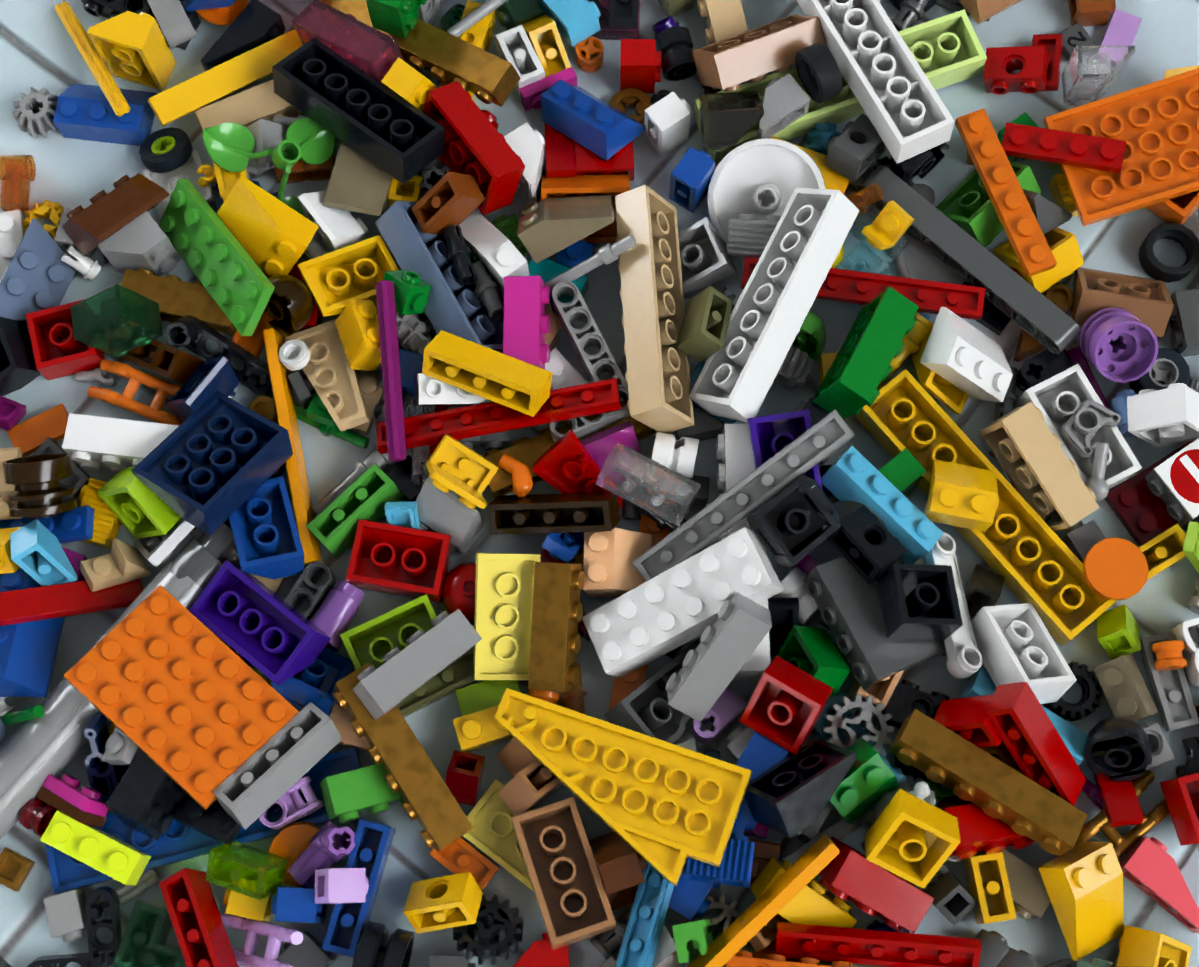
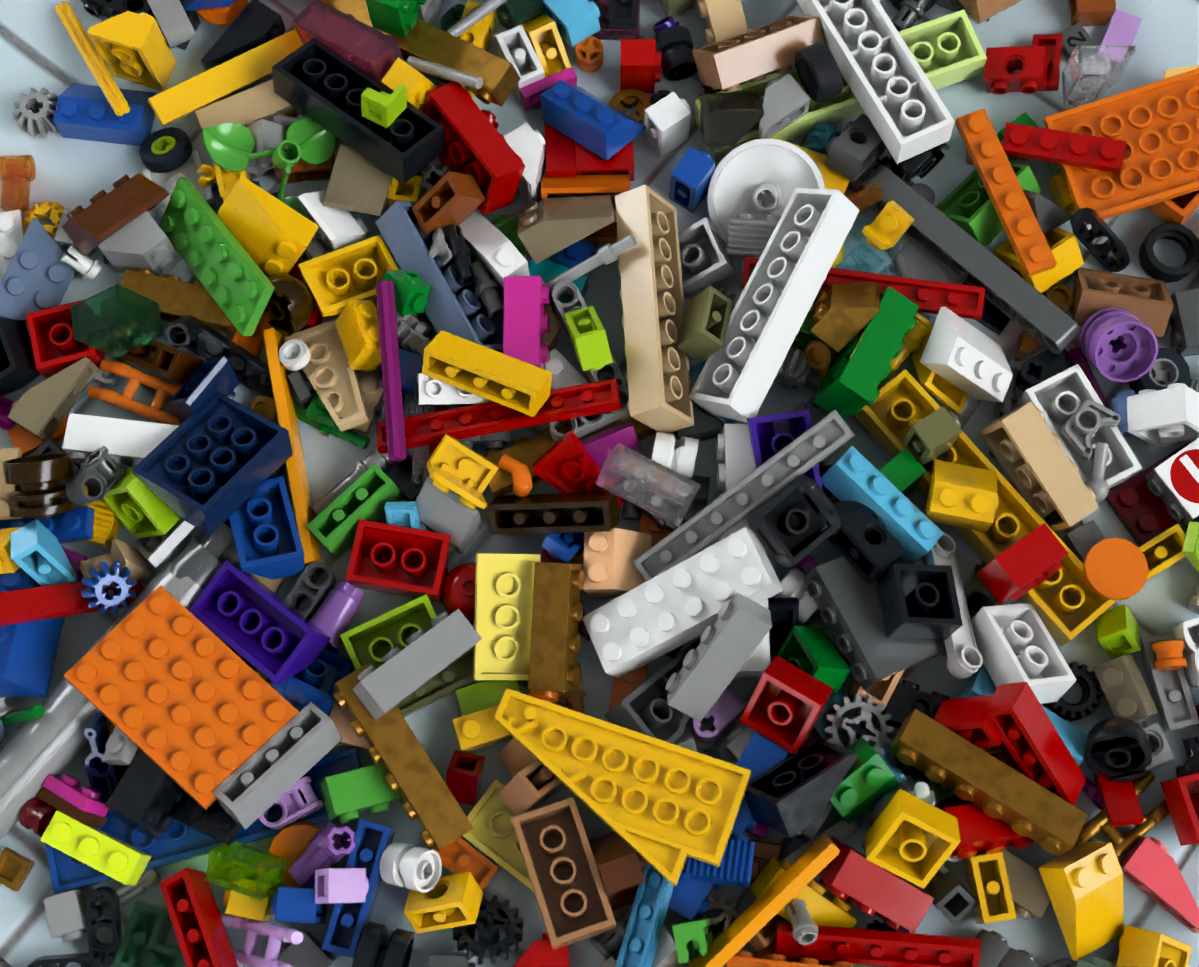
(49, 402): none -> dark tan slope
(99, 475): none -> dark grey piece
(104, 577): none -> blue gear
(383, 107): none -> lime panel
(410, 867): none -> white wheel
(440, 247): none -> light grey piece
(445, 72): none -> light grey bar
(588, 338): none -> lime slope
(803, 928): none -> light grey pin
(819, 354): none -> pearl gold tile
(844, 312): none -> pearl gold slope
(932, 435): none -> olive brick
(1023, 565): none -> red brick
(1099, 229): none -> black beam

